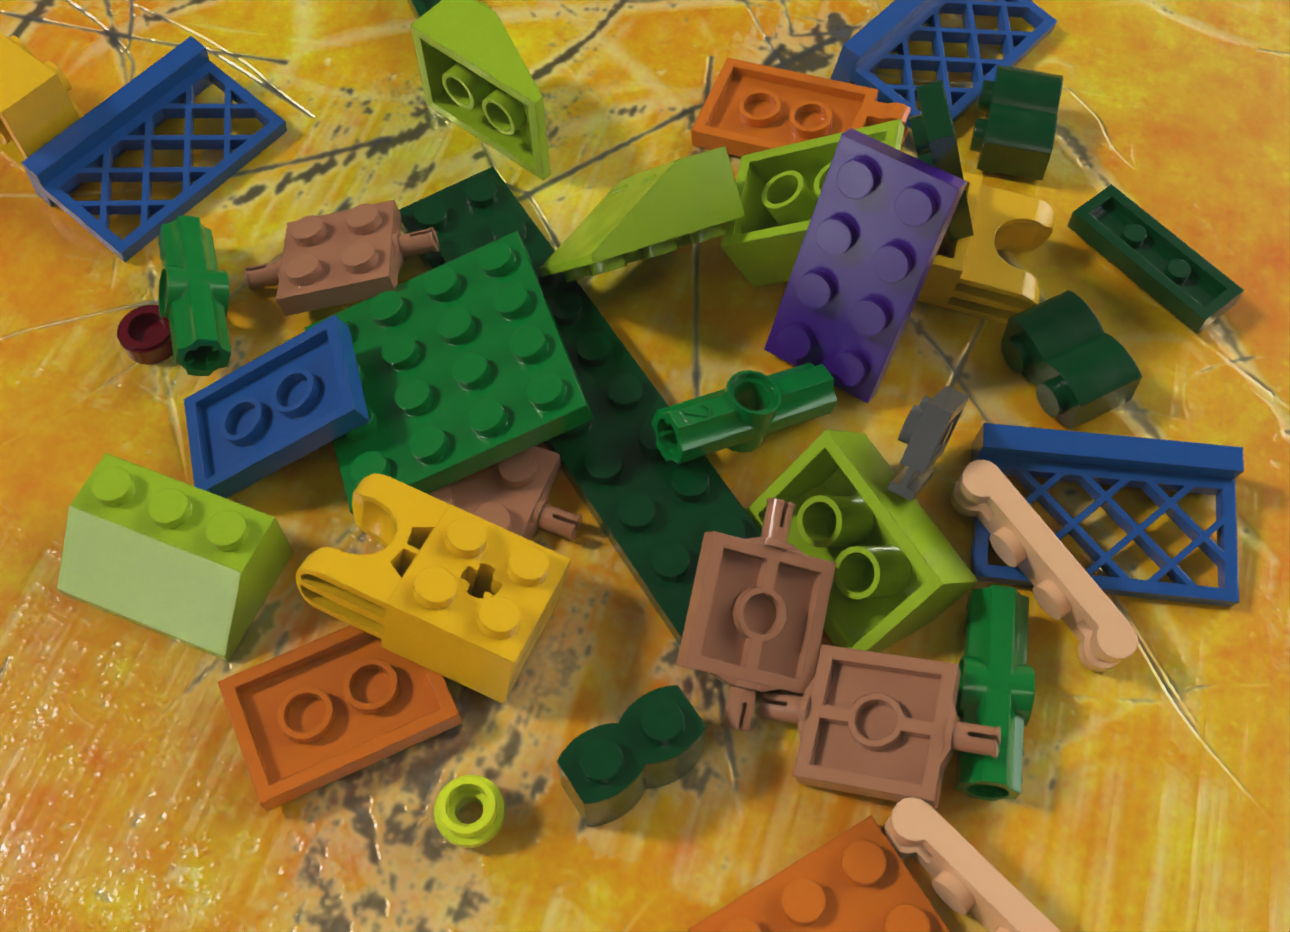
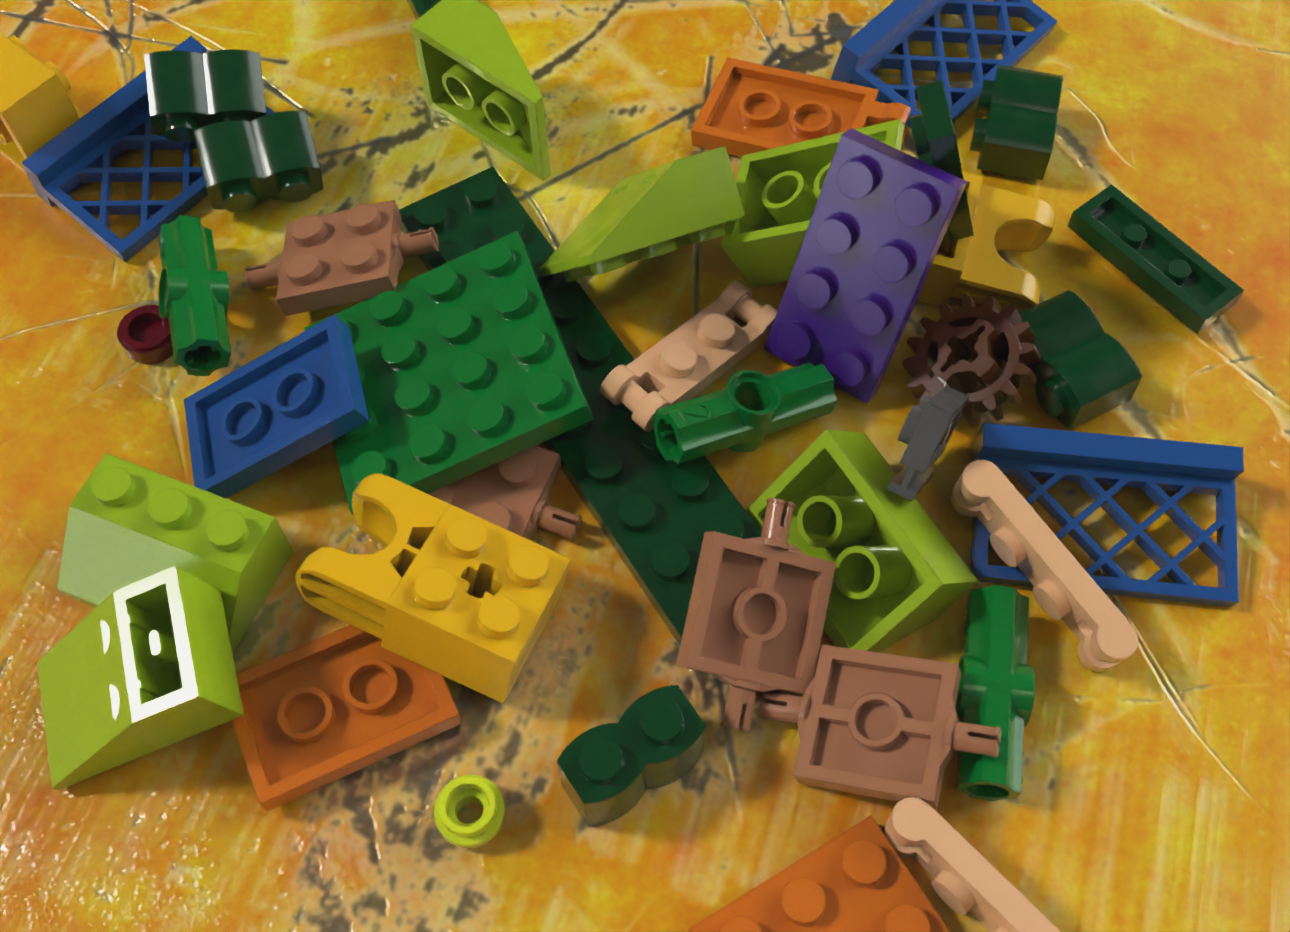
(137, 676): none -> lime slope
(202, 89): none -> dark green brick
(259, 161): none -> dark green brick
(691, 355): none -> light nougat plate
(979, 336): none -> reddish brown gear

